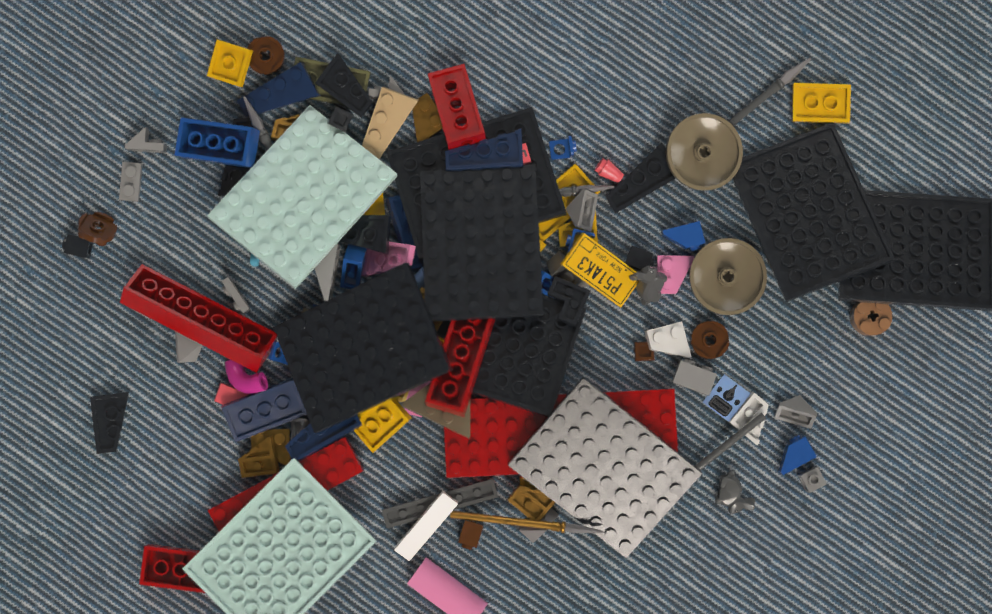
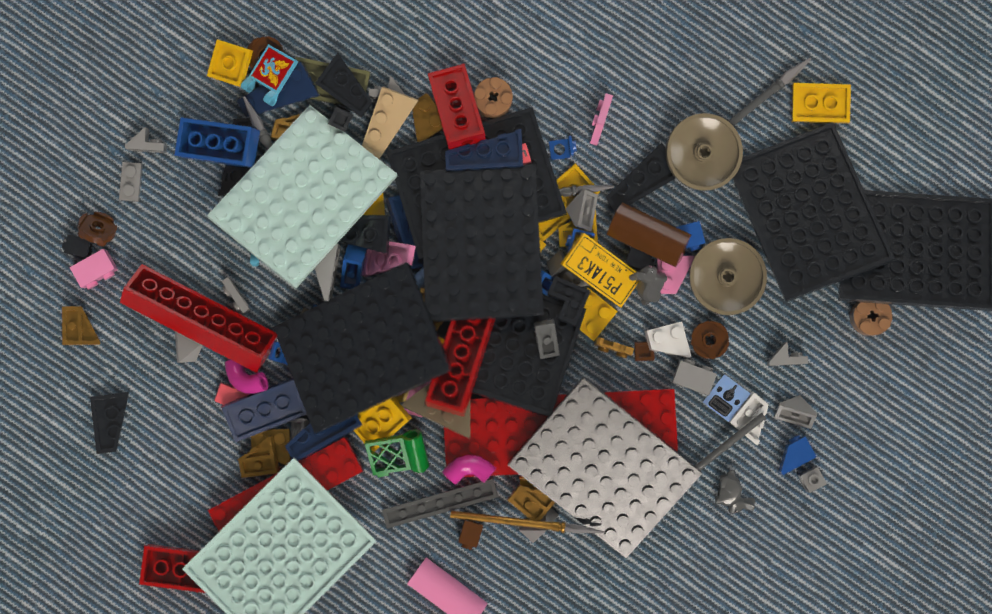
(77, 327): none -> pearl gold wing
(93, 269): none -> bright pink brick
(272, 72): none -> flag
(413, 453): none -> green piece
(425, 525): white tile -> none
(468, 465): none -> dark pink cylinder
(493, 86): none -> medium nougat brick
(546, 338): none -> dark grey slope
(597, 316): none -> yellow plate
(599, 120): none -> bright pink wing
(608, 170): coral cone -> none
(621, 350): none -> pearl gold wing
(649, 234): none -> reddish brown brick
(781, 357): none -> light grey slope

